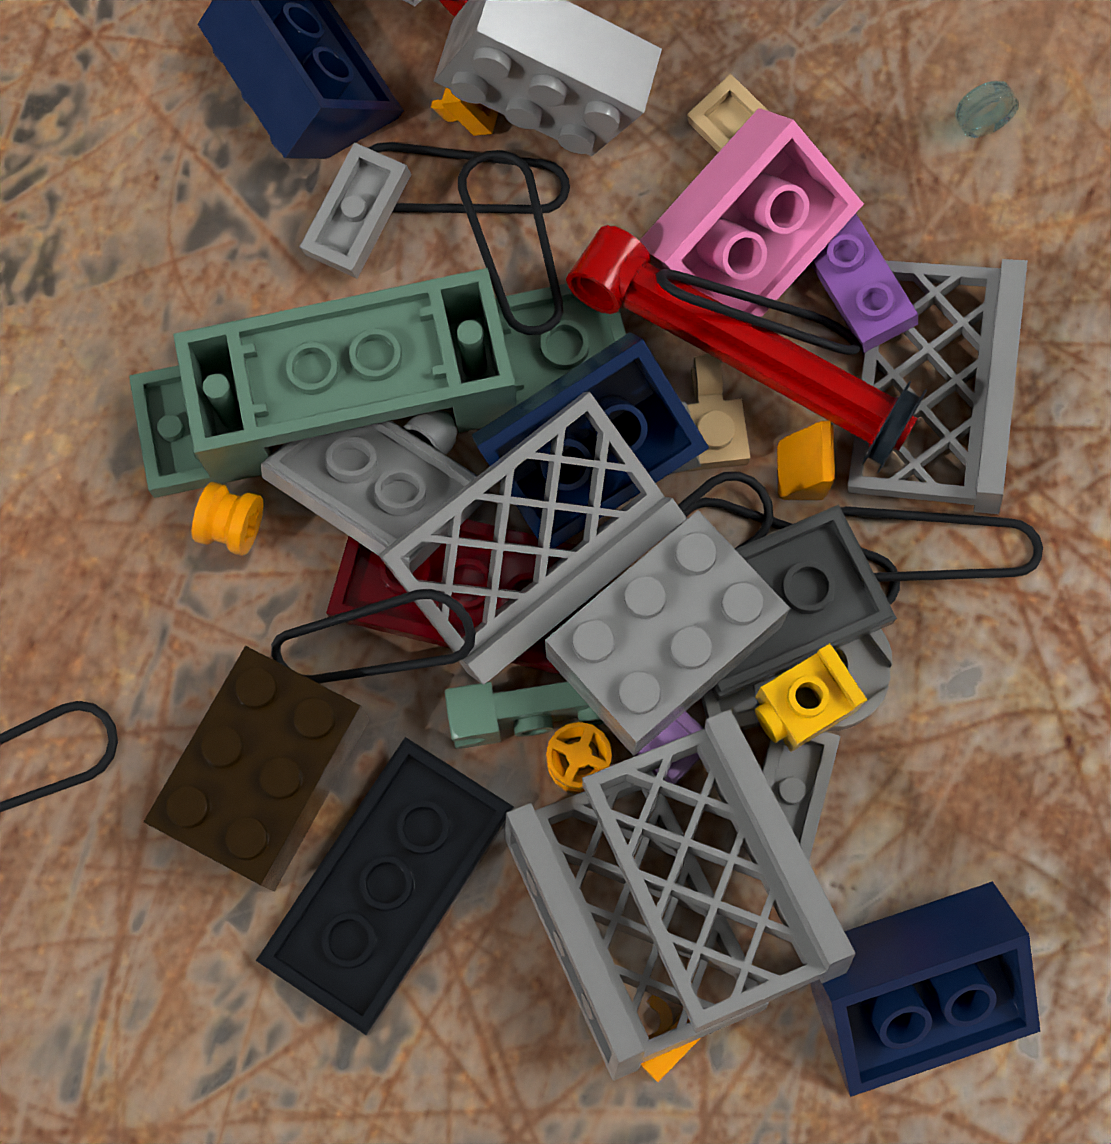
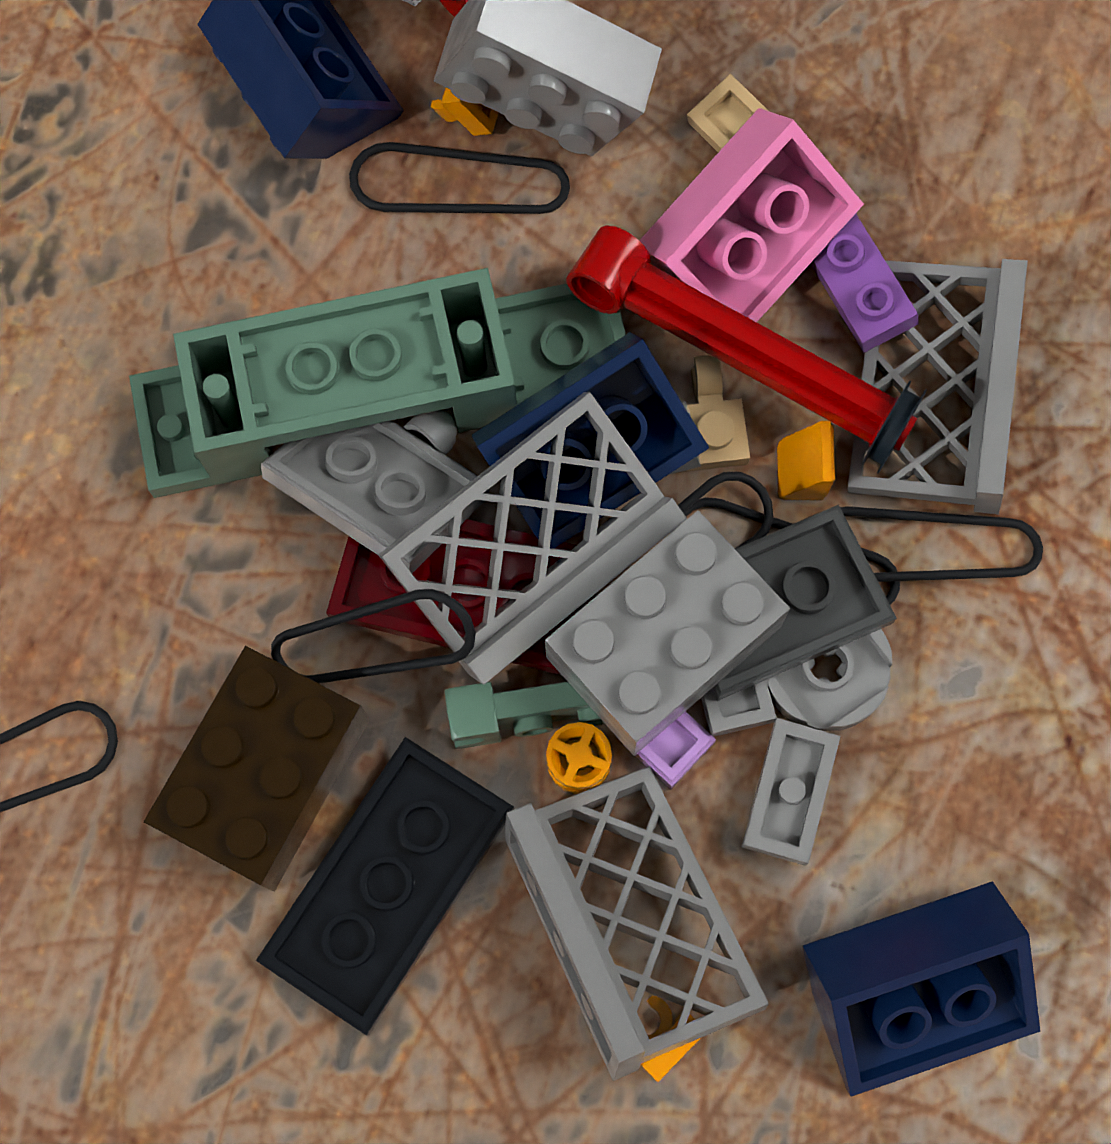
(227, 518): light orange wheel -> none
(355, 210): light grey plate -> none
(542, 233): black piece -> none
(665, 274): black piece -> none
(775, 858): light grey fence -> none
(831, 684): yellow brick -> none
(986, 109): clear light blue tile -> none

